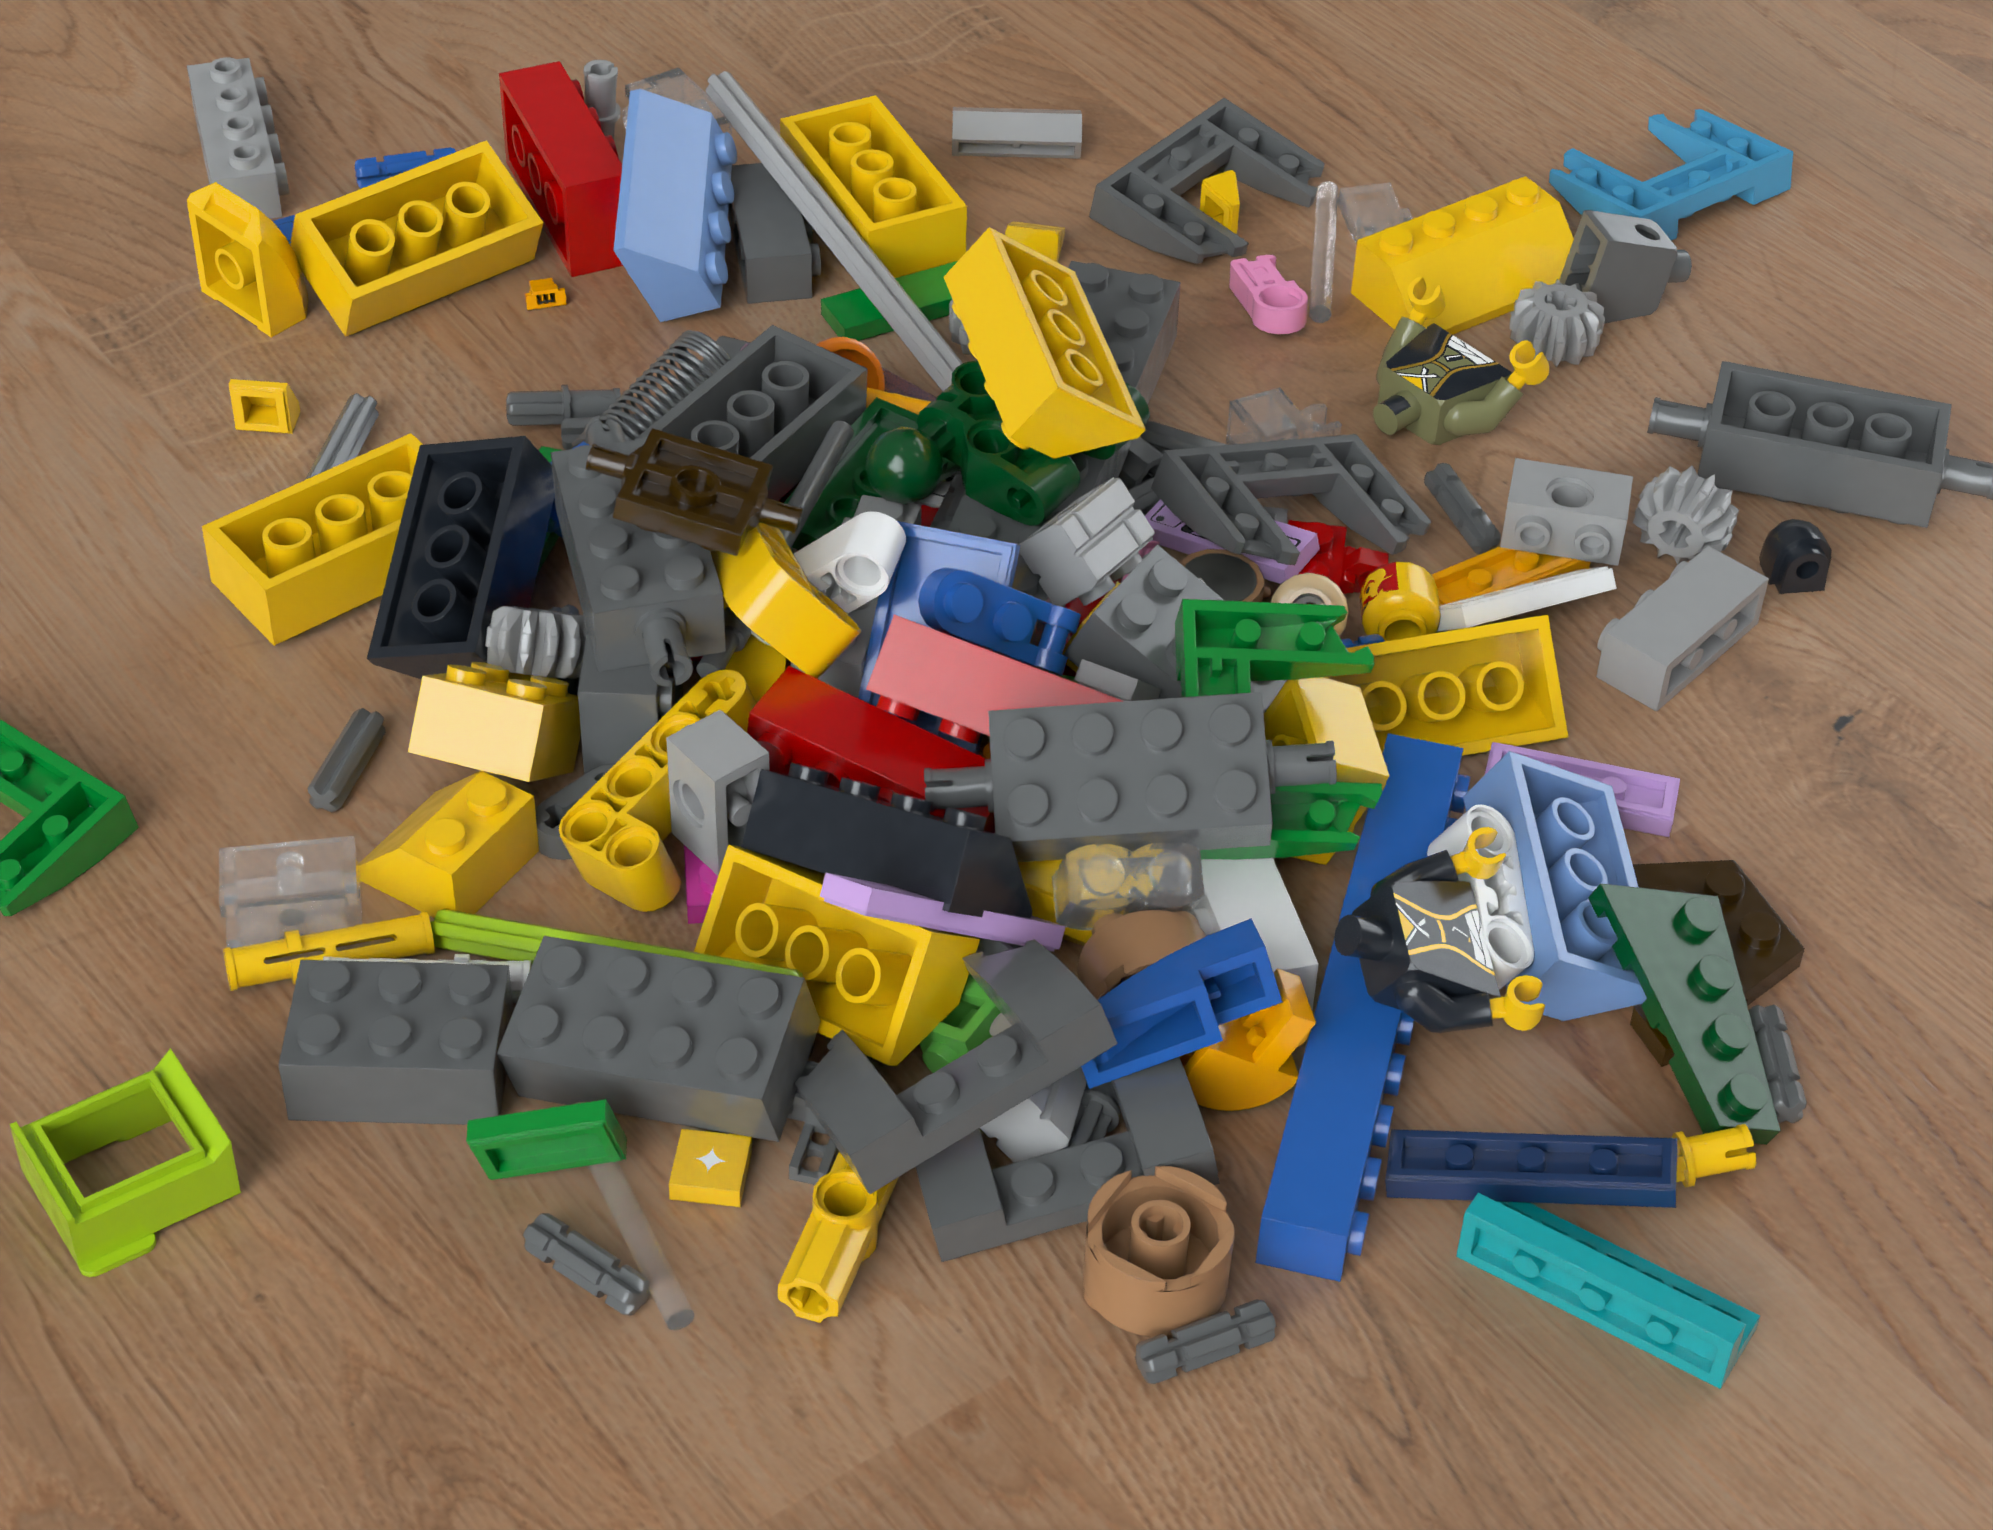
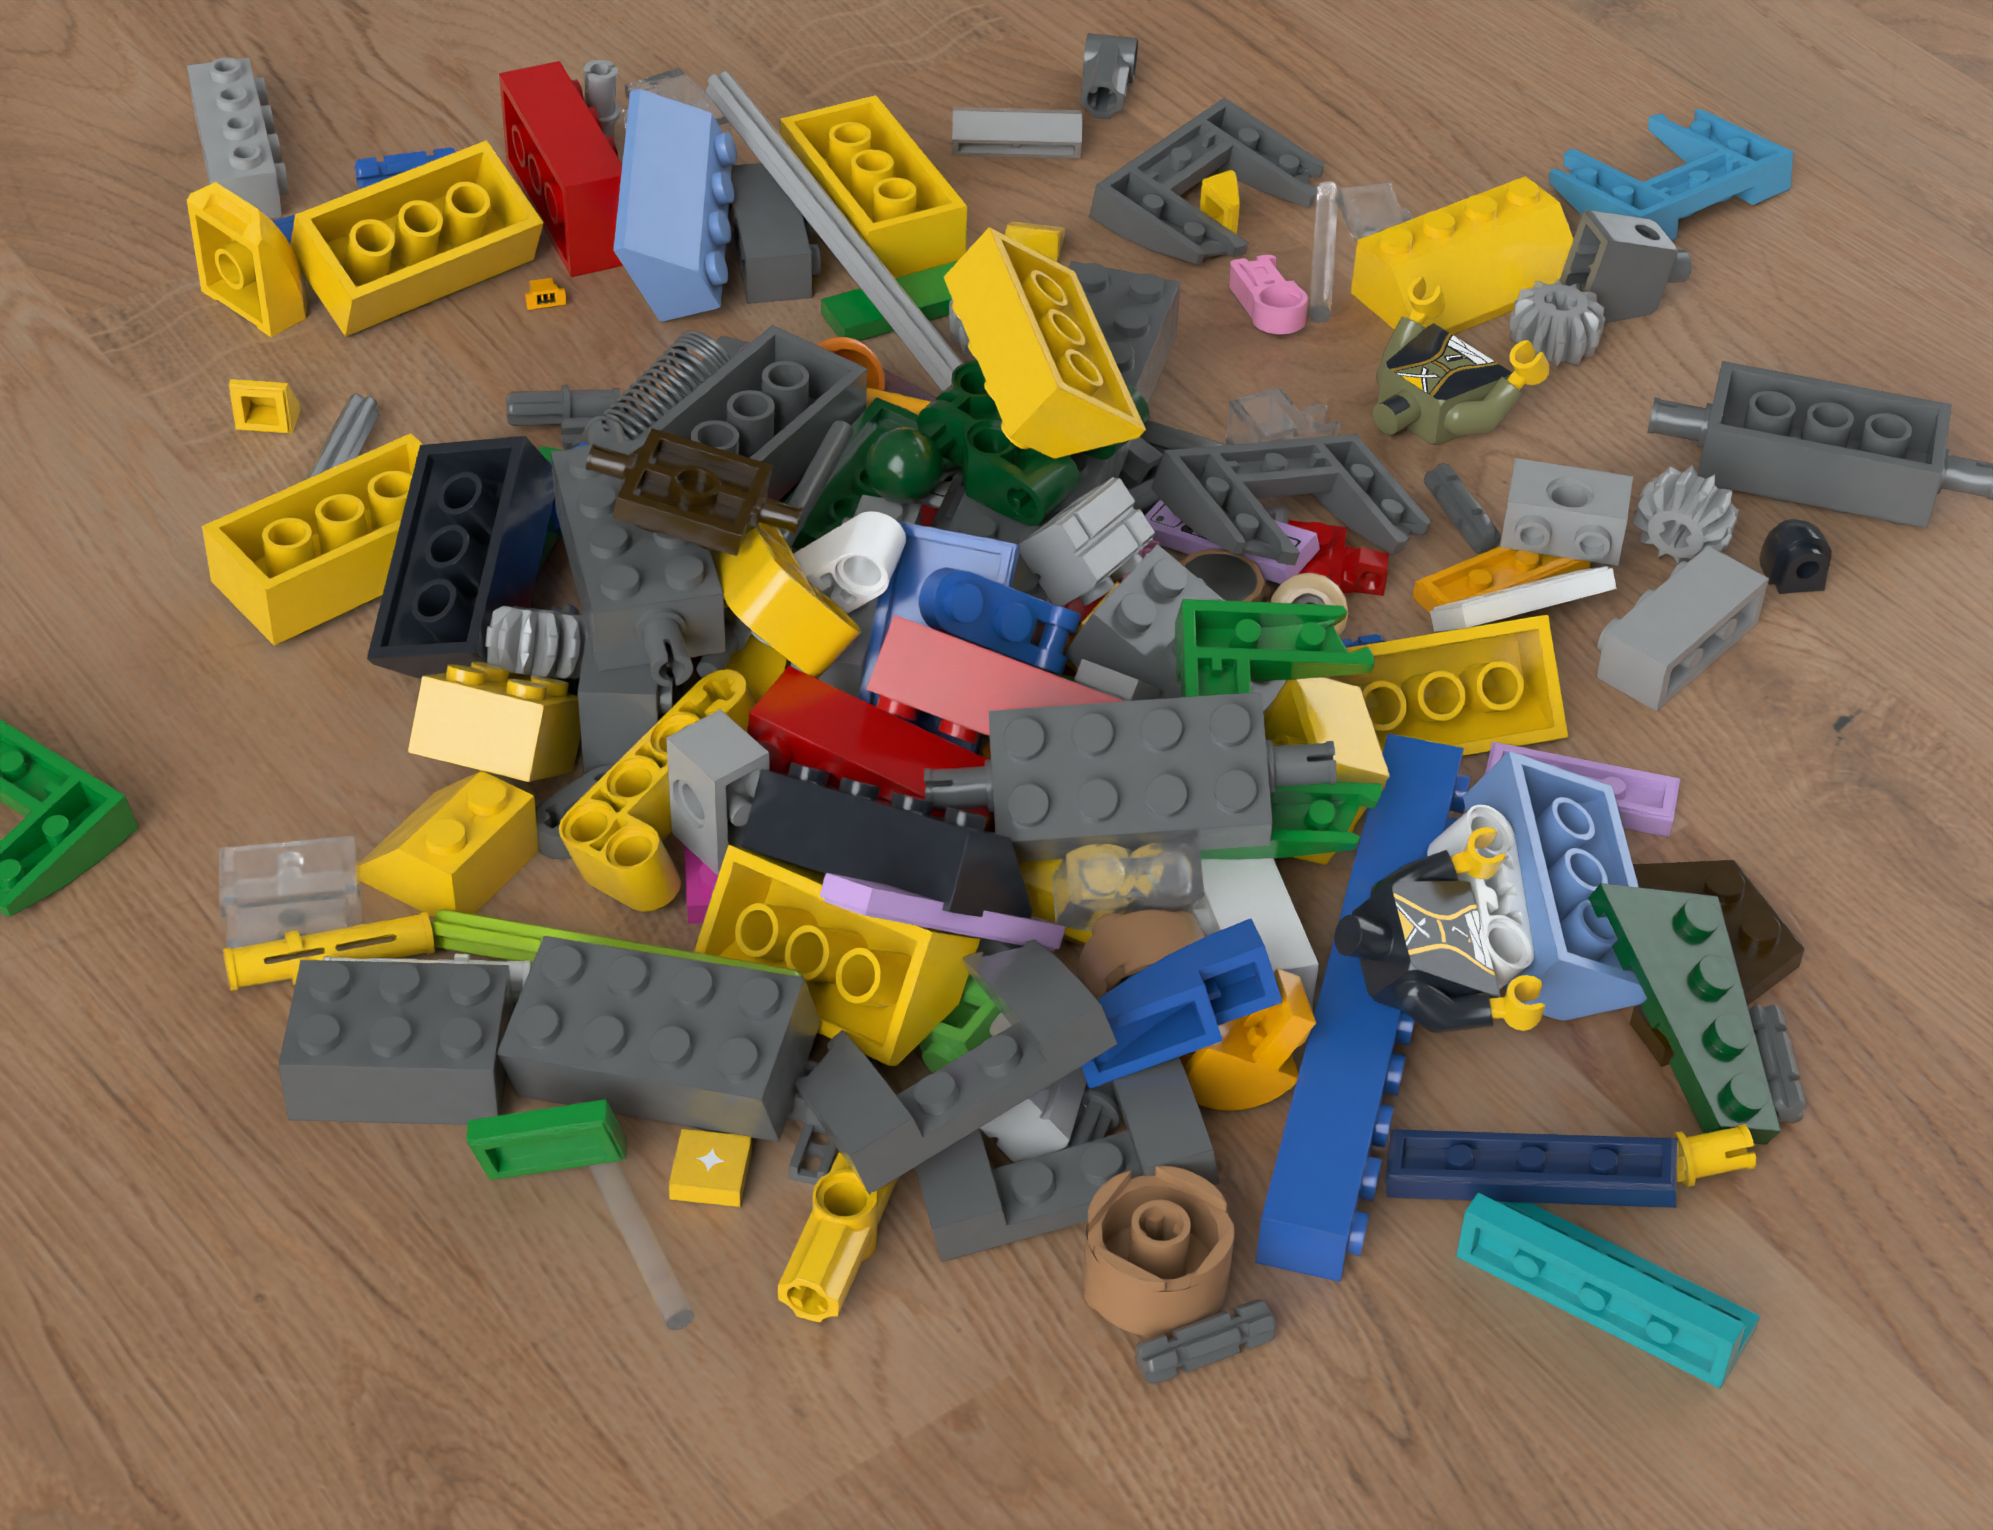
(122, 1218): lime piece -> none
(346, 760): dark grey axle -> none
(587, 1264): dark grey axle -> none
(1106, 73): none -> dark grey piece
(1399, 601): yellow head -> none

